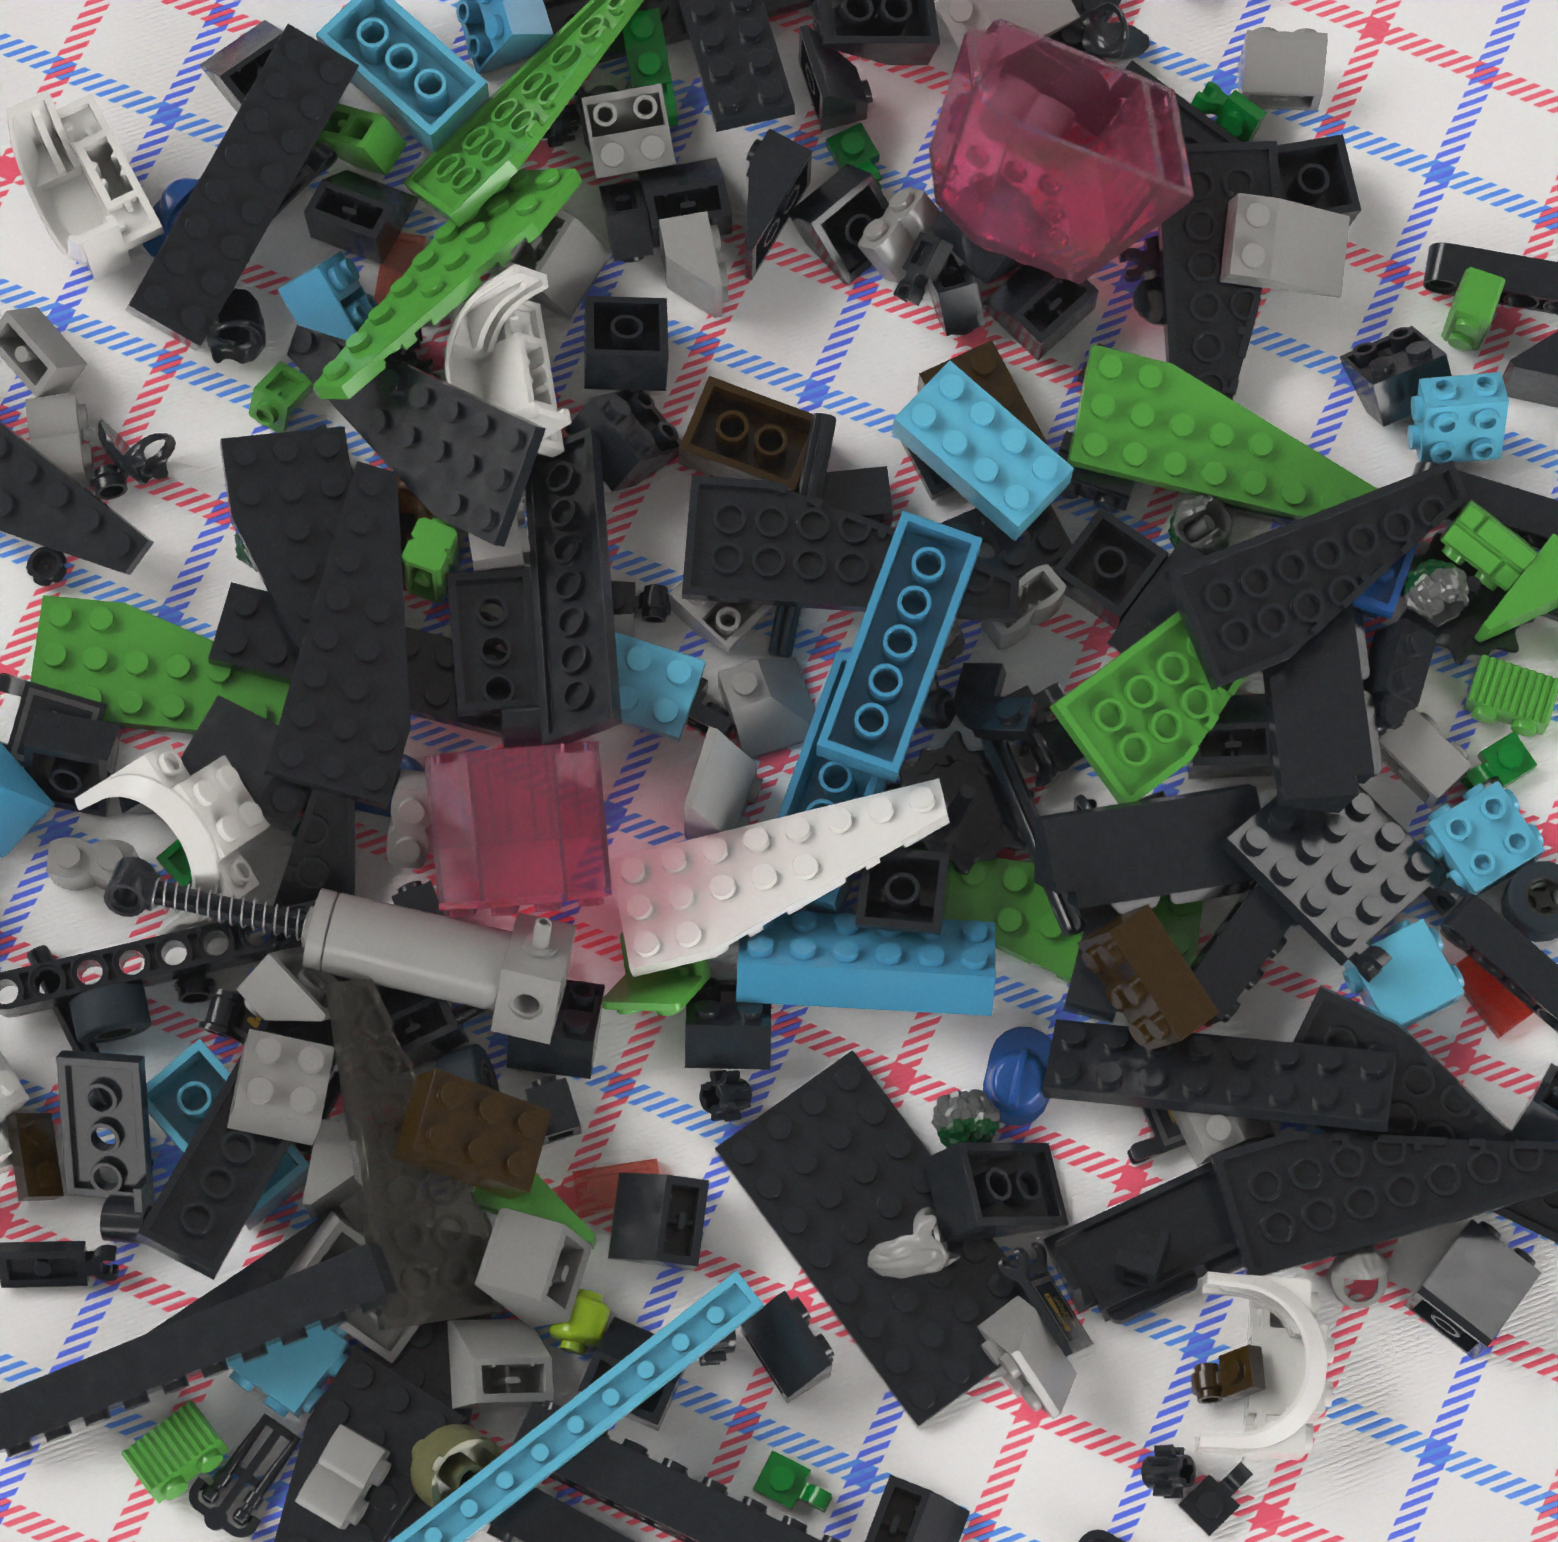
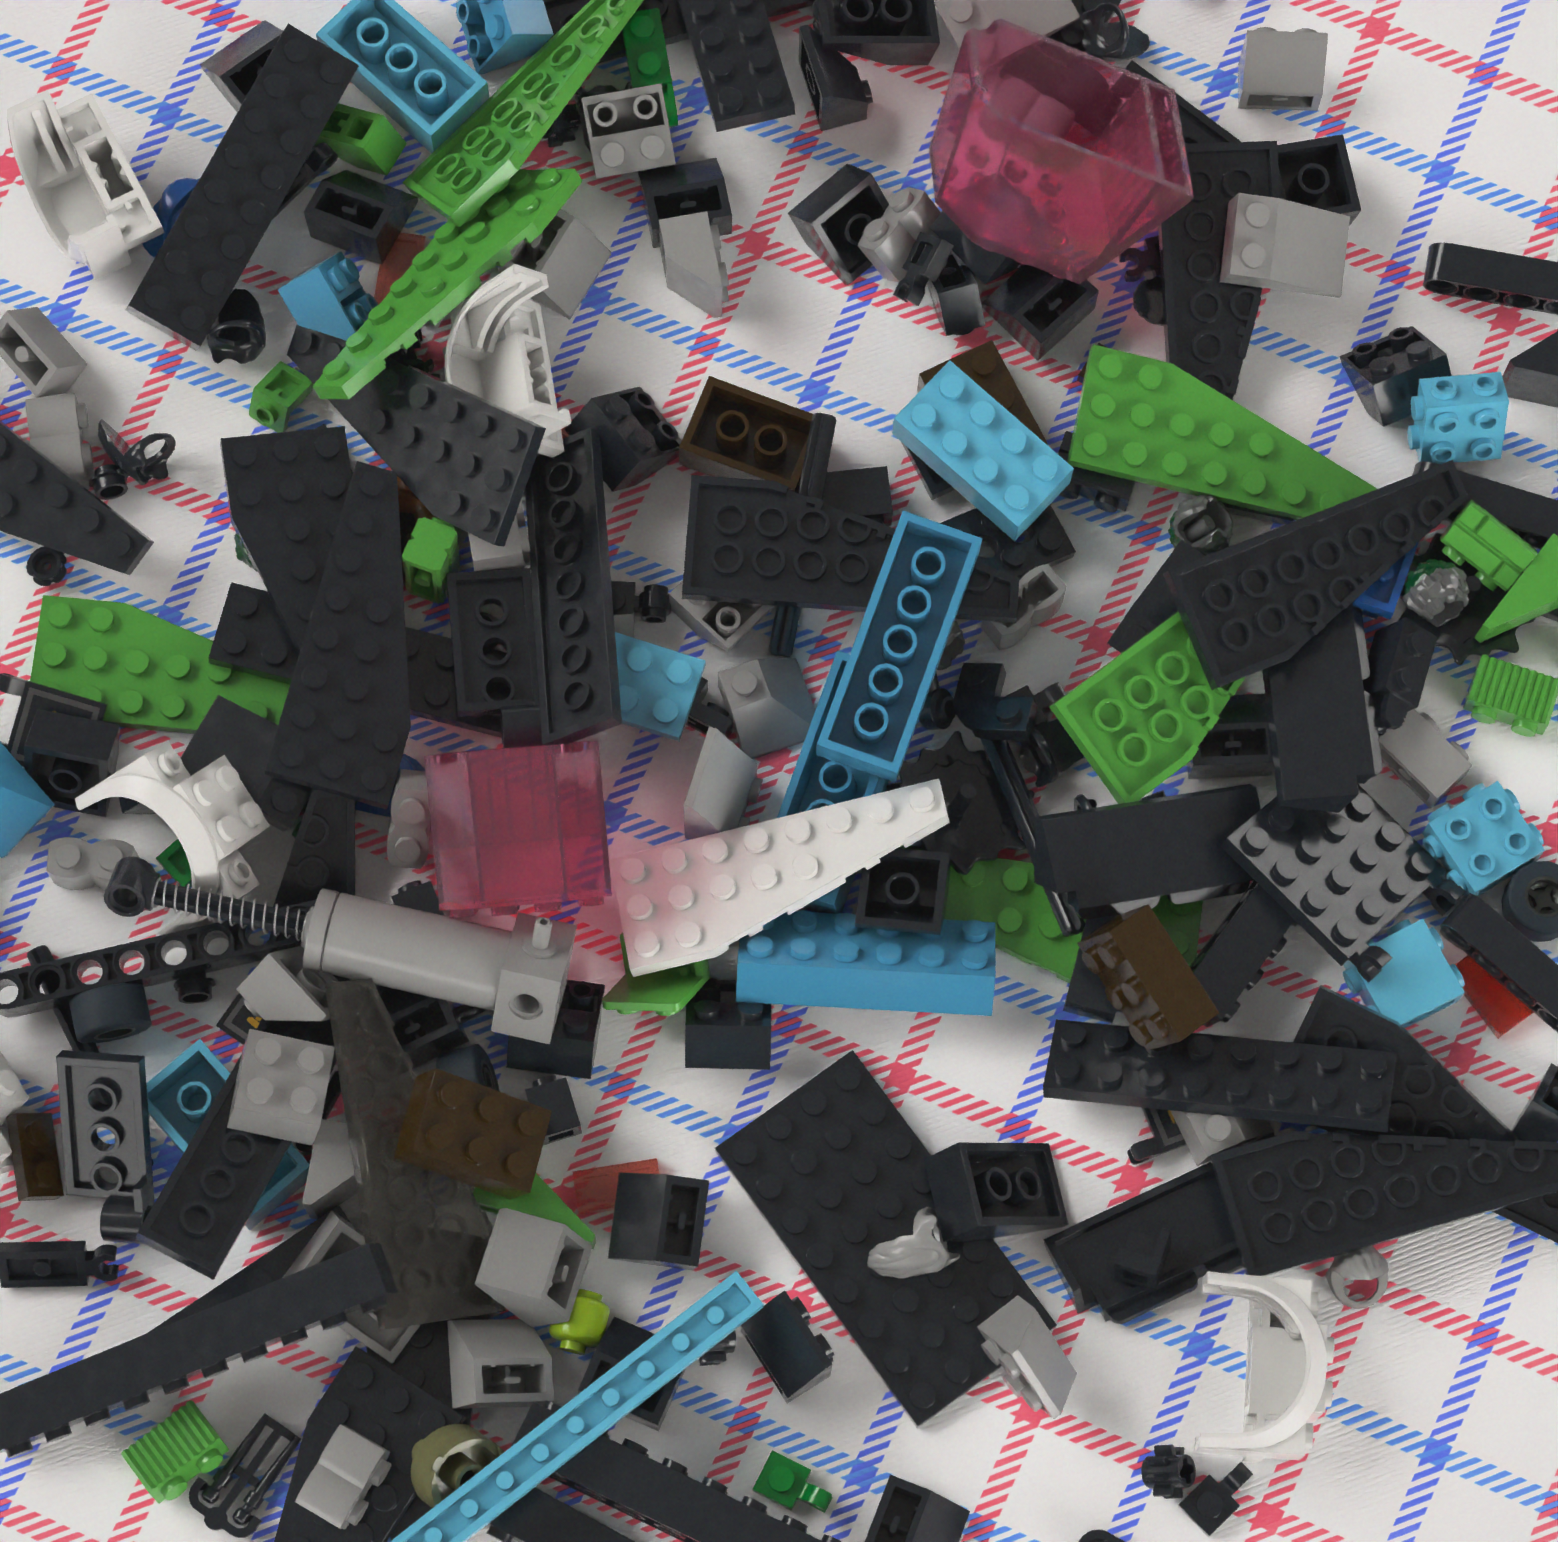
(222, 1013): black bush -> none
(295, 1372): medium azure brick -> none
(625, 343): black brick -> none
(626, 221): black slope -> none
(725, 1095): black gear -> none
(777, 181): black slope -> none
(855, 148): green plate -> none
(965, 1117): piece -> none
(1017, 1075): blue piece -> none
(1047, 1299): black flag -> none
(1109, 567): black brick -> none
(1233, 112): green plate -> none
(1234, 1377): dark brown plate -> none
(1472, 309): bright green brick -> none
(1474, 1288): slope -> none
(1502, 762): green plate -> none

